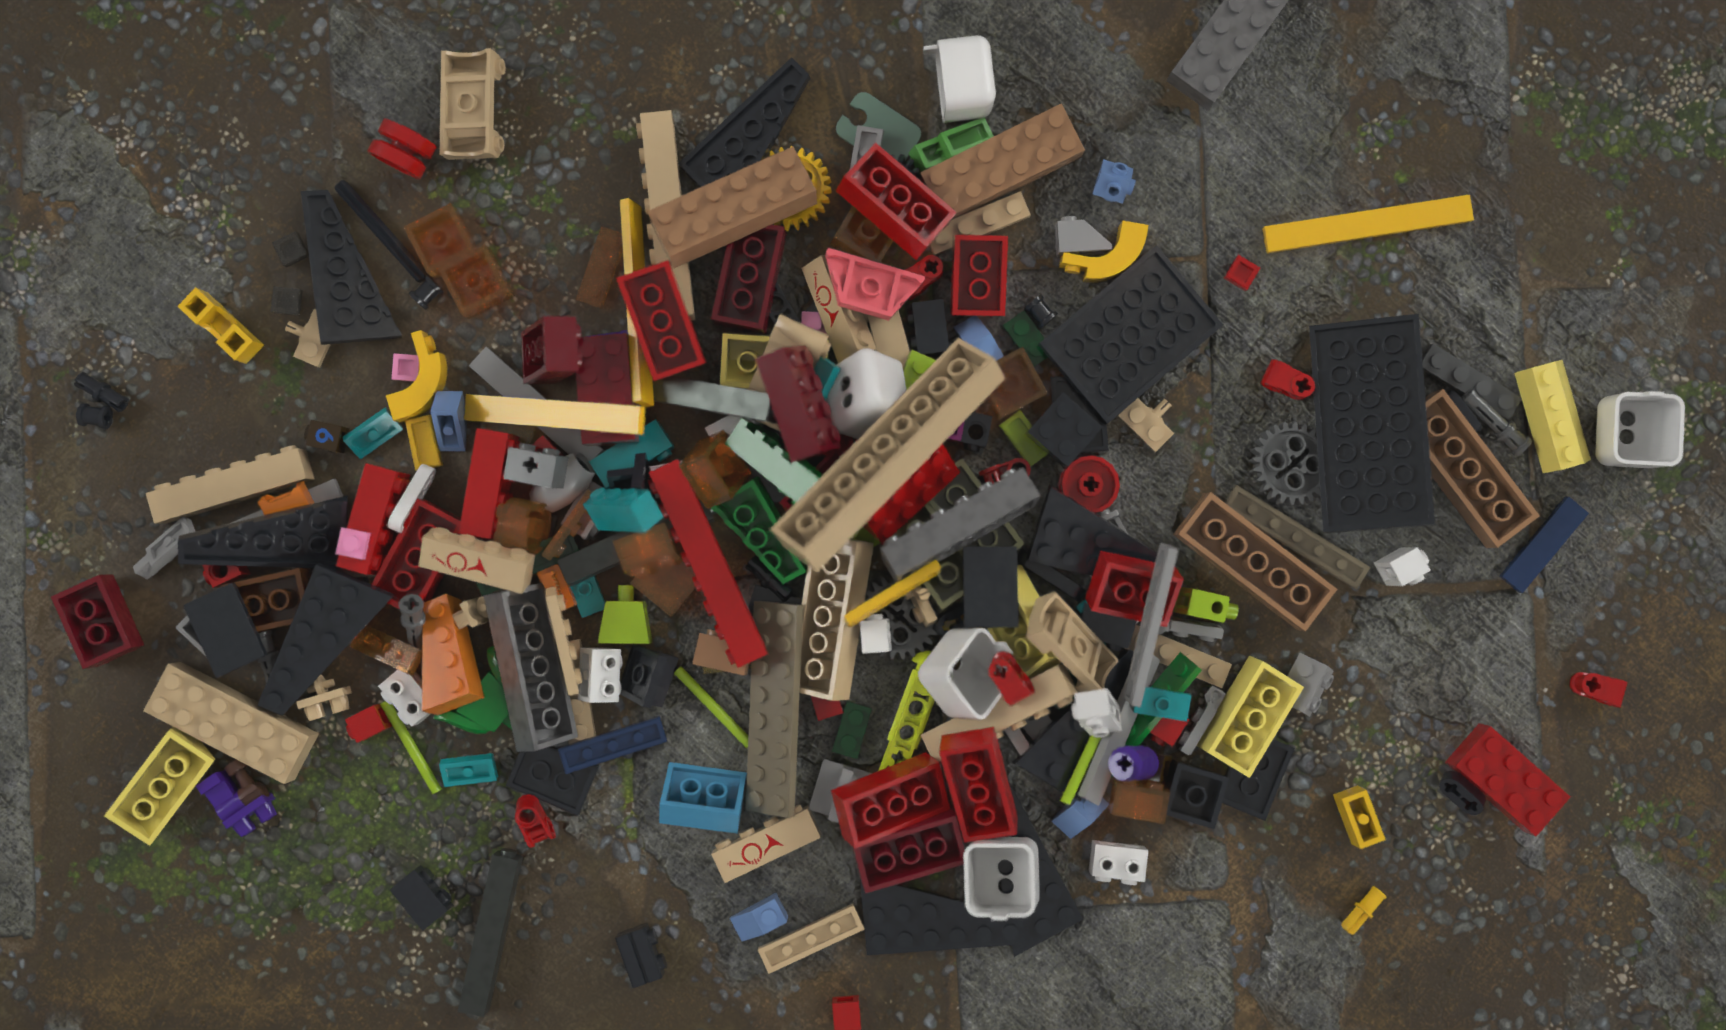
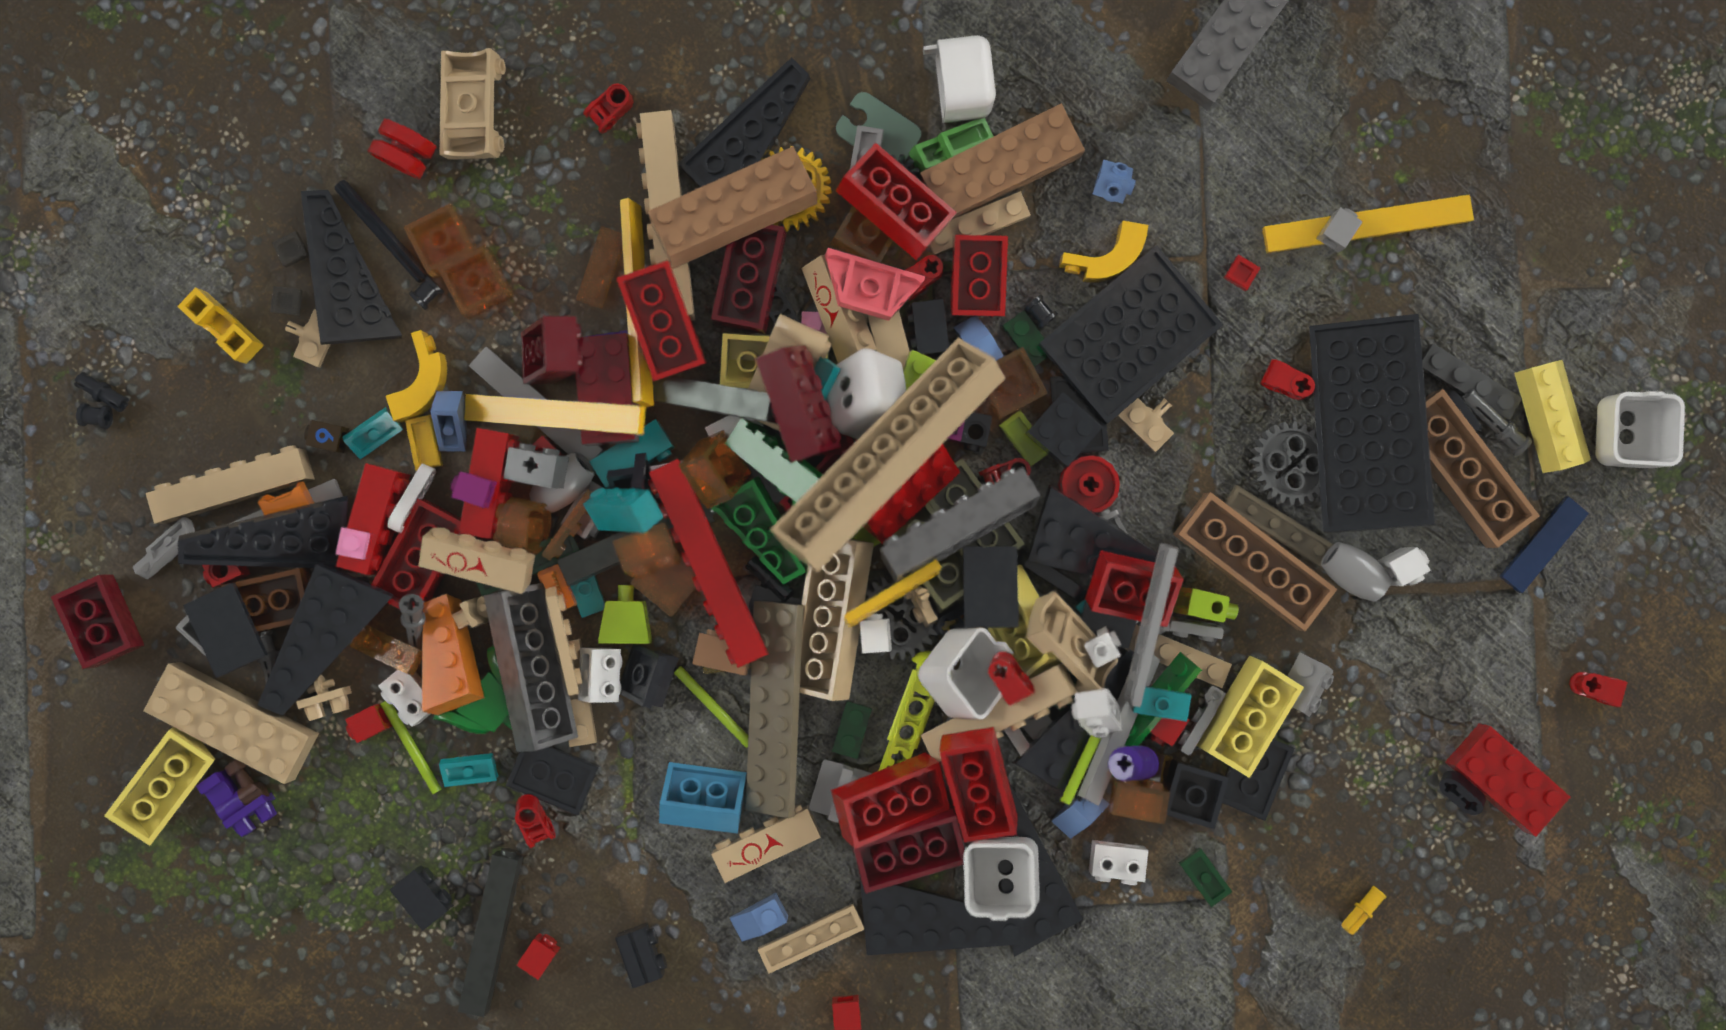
(405, 367): bright pink plate -> none
(473, 489): none -> magenta brick
(539, 955): none -> red brick
(608, 109): none -> red piece
(612, 744): dark blue tile -> none
(826, 708): red tile -> none
(1079, 238): light grey slope -> none
(1103, 647): none -> white bracket
(1205, 877): none -> dark green plate
(1339, 229): none -> light grey brick
(1356, 571): none -> light grey piece
(1359, 817): yellow brick -> none

